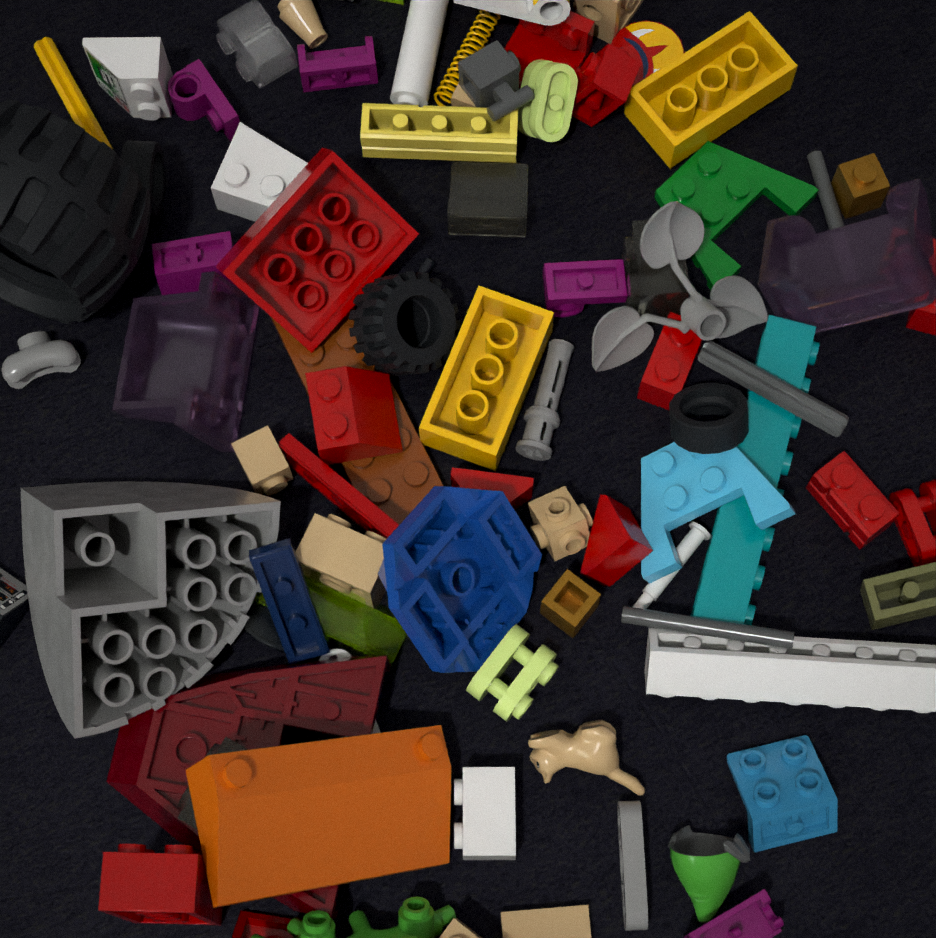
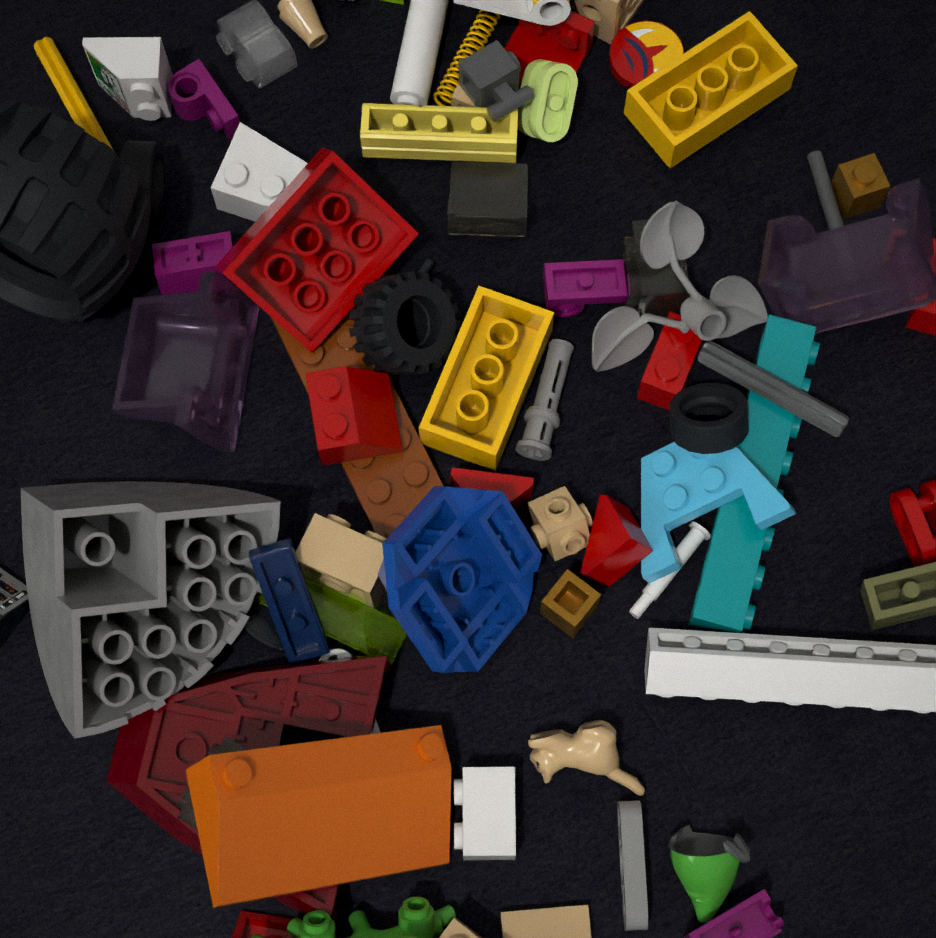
(37, 358): light grey piece -> none
(157, 886): red brick -> none
(263, 462): tan brick -> none
(336, 488): red tile -> none
(337, 67): magenta hinge -> none
(513, 699): yellowish green brick -> none
(603, 83): red brick -> none
(707, 627): dark grey piece -> none
(720, 189): green wing -> none
(784, 793): dark azure bracket -> none
(852, 500): red brick -> none

